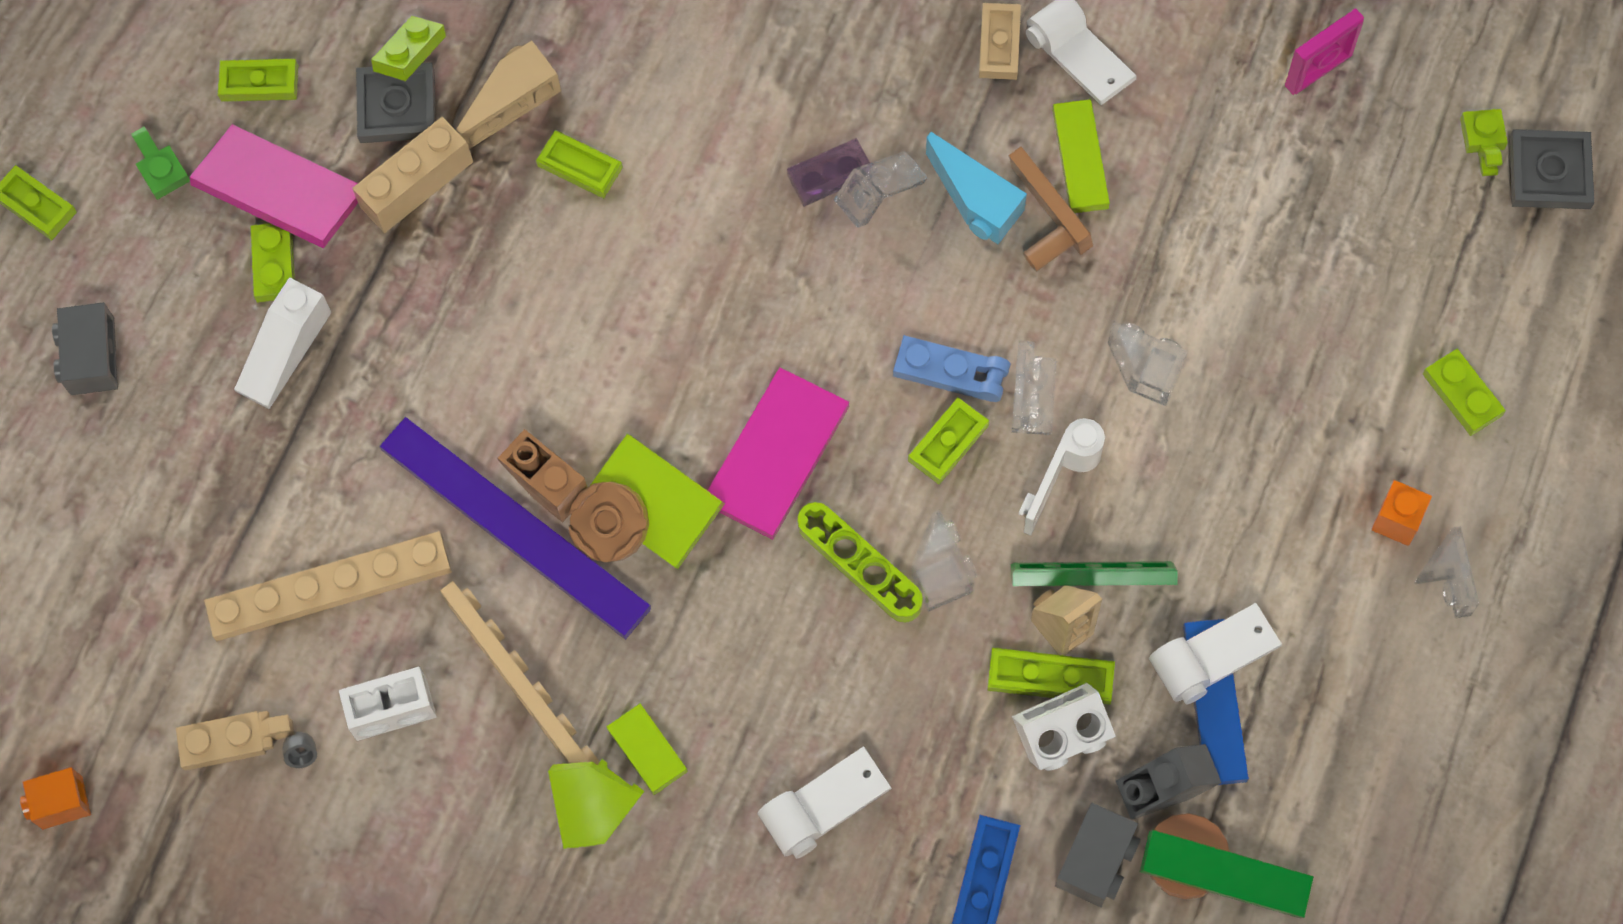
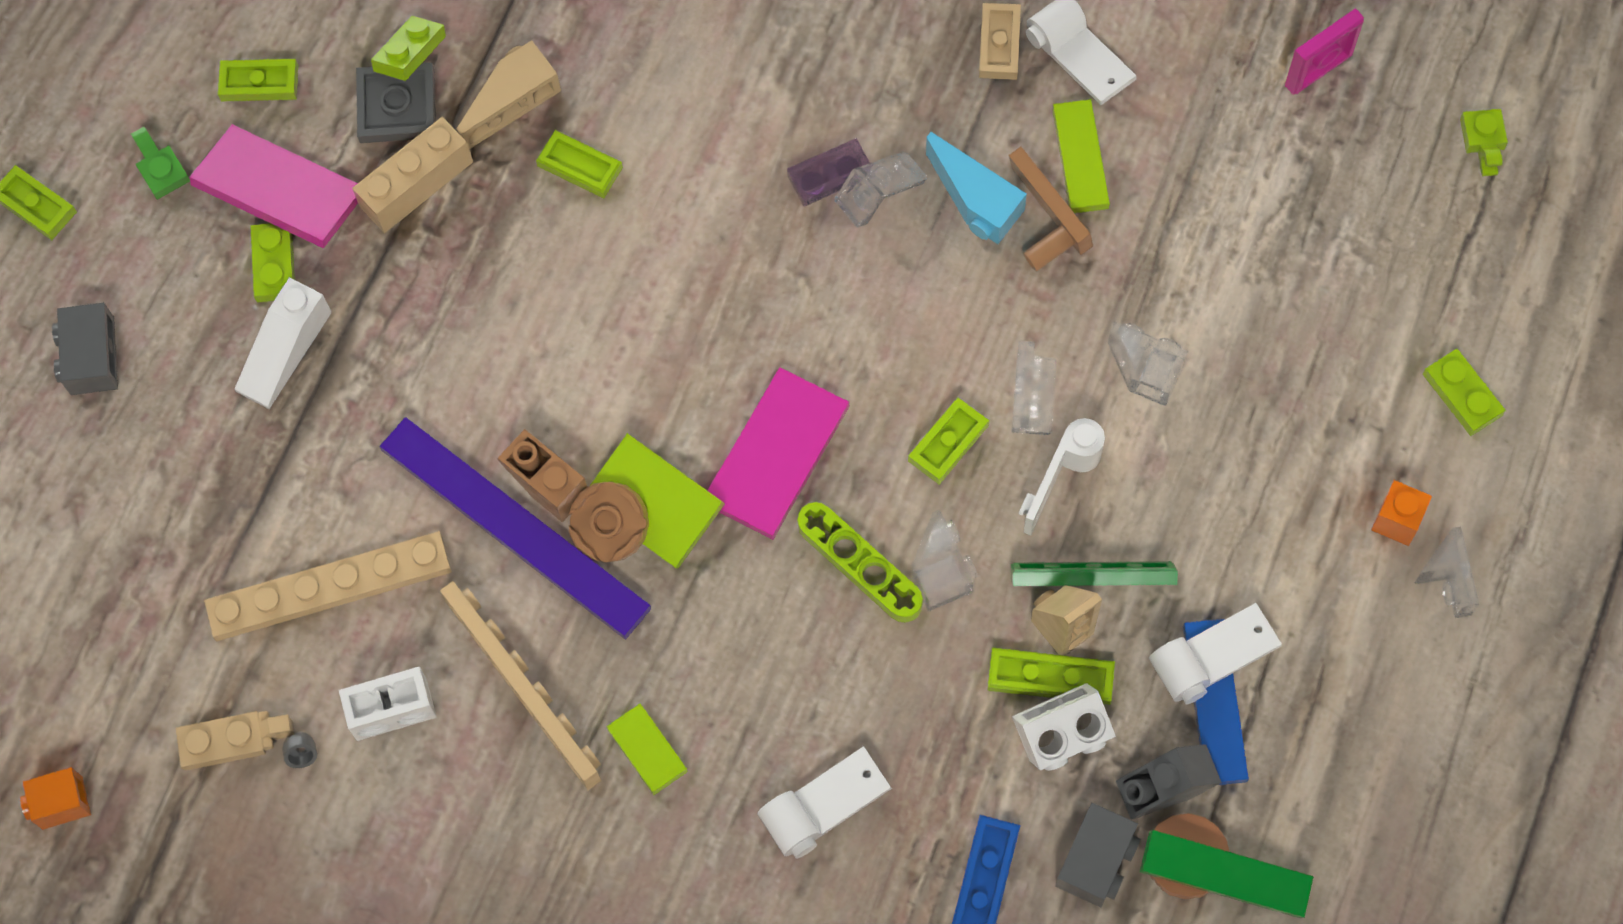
(589, 802): lime slope -> none
(950, 369): medium blue plate -> none
(1551, 169): dark grey plate -> none

